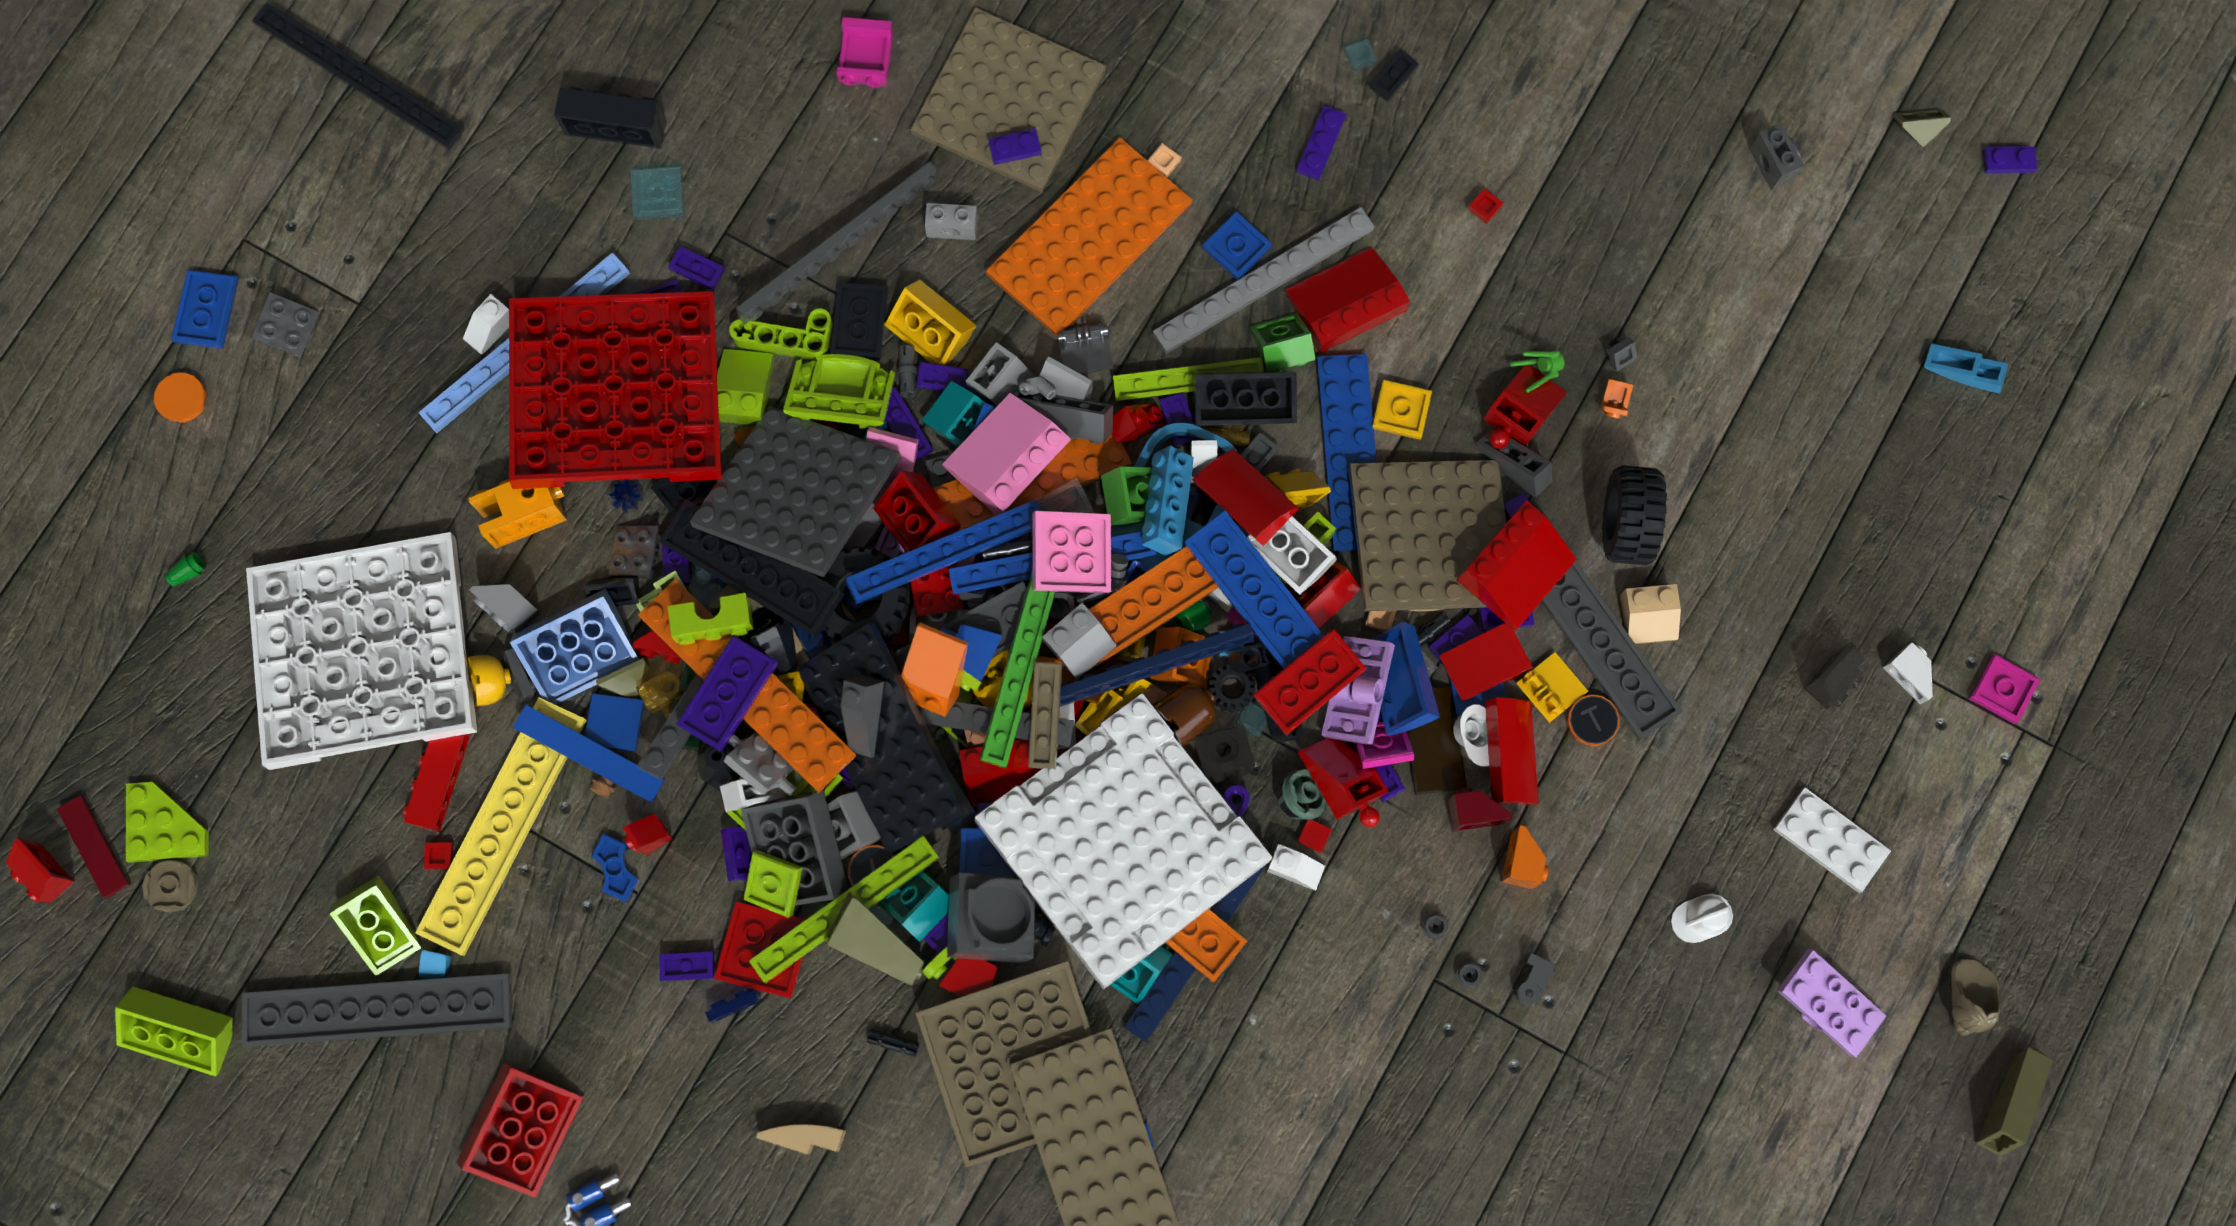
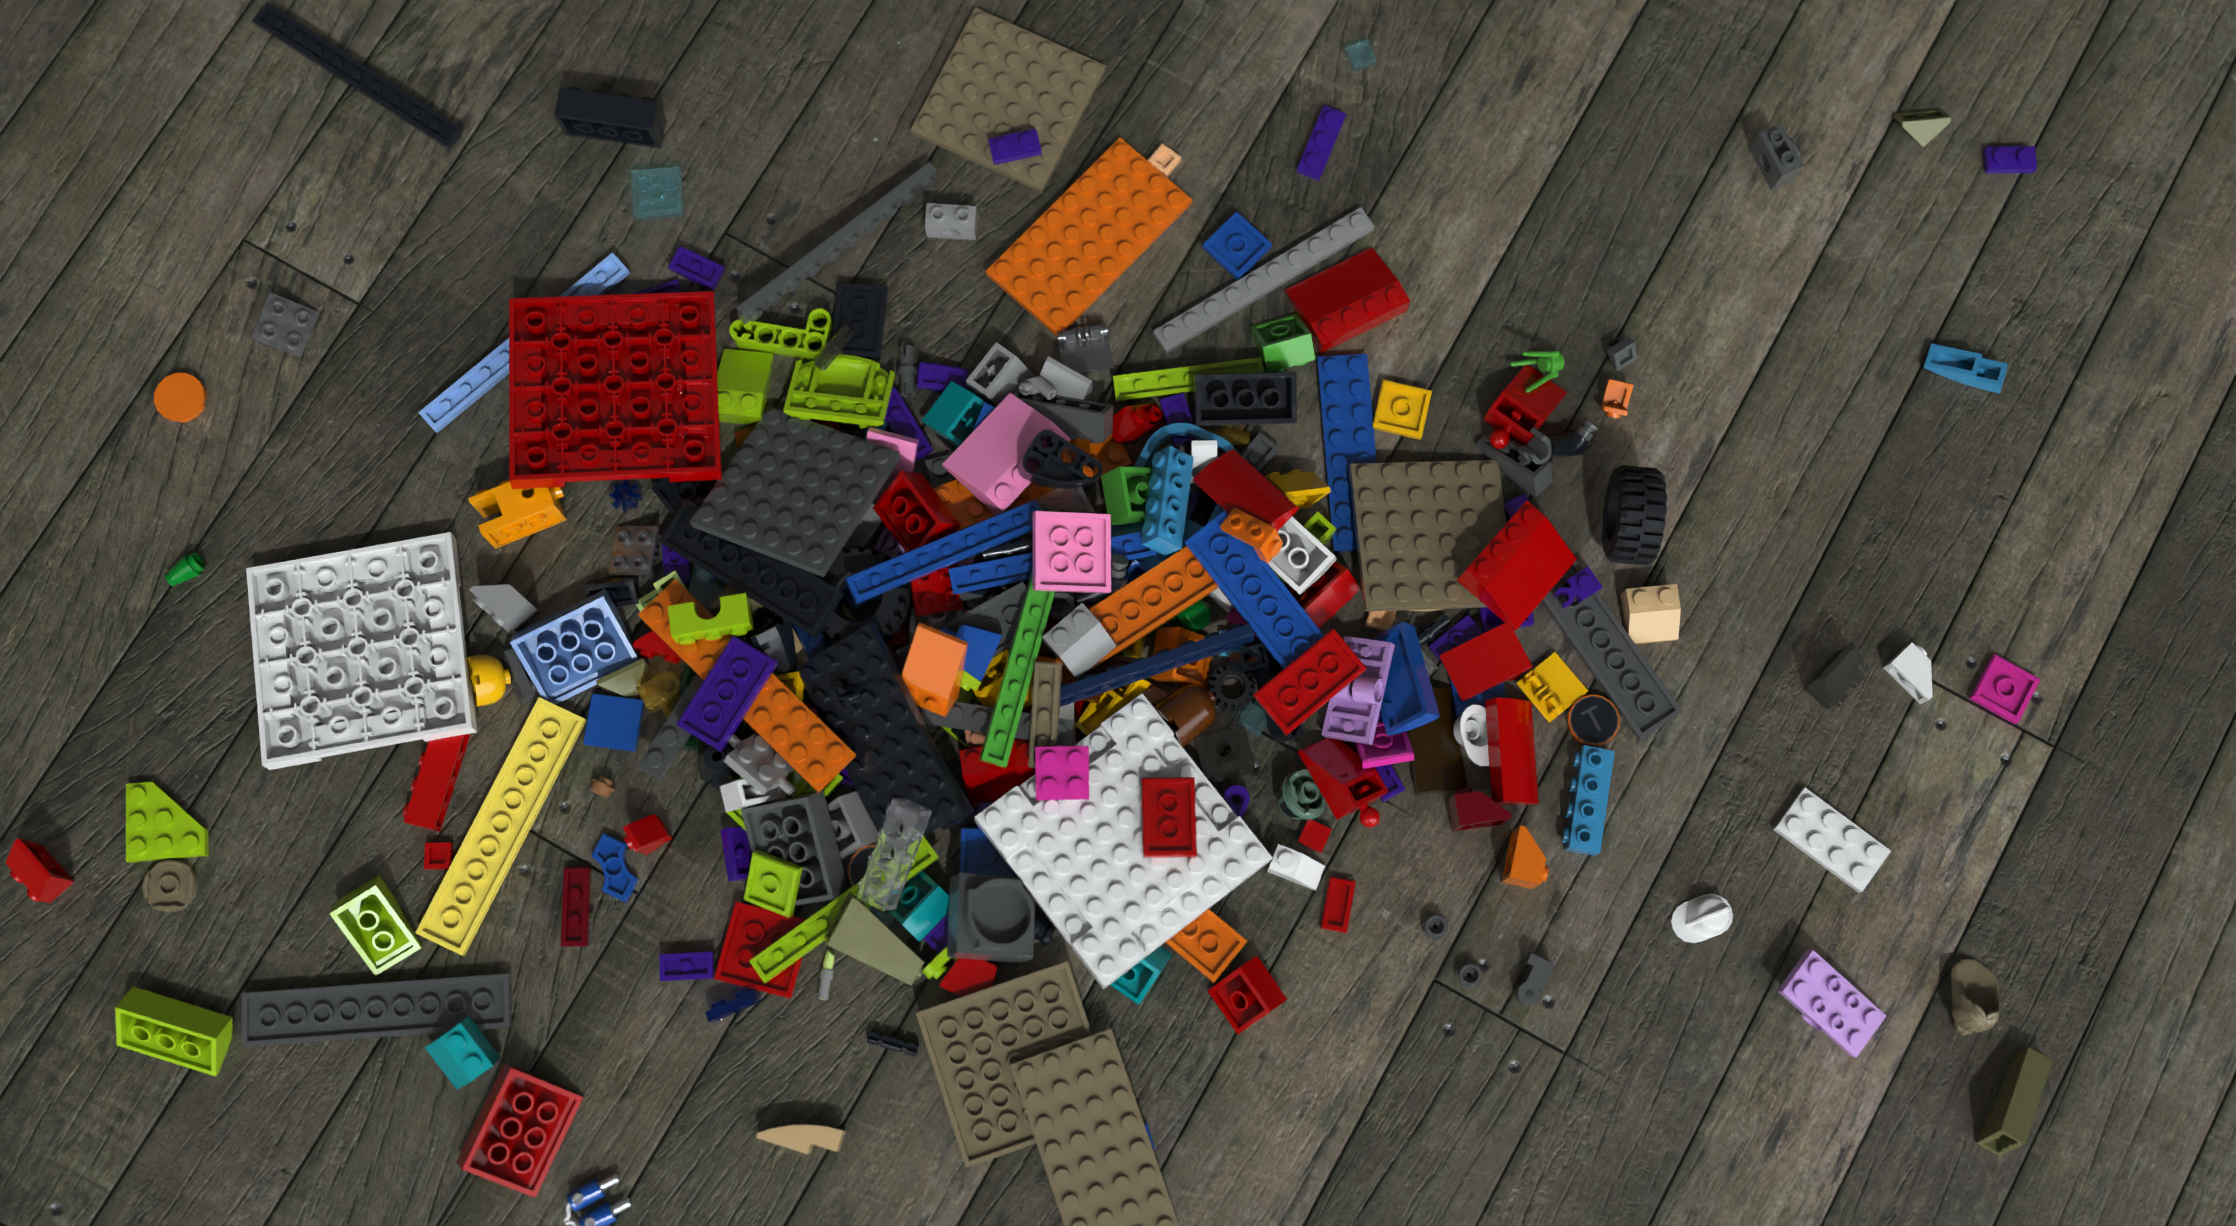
(93, 847): dark red tile -> none
(205, 309): blue tile -> none
(434, 965): dark azure slope -> none
(463, 1052): none -> teal slope
(487, 324): white slope -> none
(576, 906): none -> dark red tile
(587, 753): blue tile -> none
(826, 975): none -> light grey piece
(833, 347): none -> clear smoke axle
(861, 712): dark grey slope -> none
(865, 52): dark pink panel -> none
(905, 846): none -> clear brick
(929, 324): yellow slope -> none
(1051, 469): none -> black beam
(1062, 772): none -> dark pink plate
(1169, 817): none -> red tile
(1178, 971): dark blue plate -> none
(1247, 995): none -> red slope
(1254, 533): none -> orange bracket
(1338, 904): none -> red tile
(1394, 75): black plate -> none
(1485, 206): red plate -> none
(1561, 445): none -> piece
(1580, 586): none -> dark purple plate
(1588, 801): none -> dark azure brick

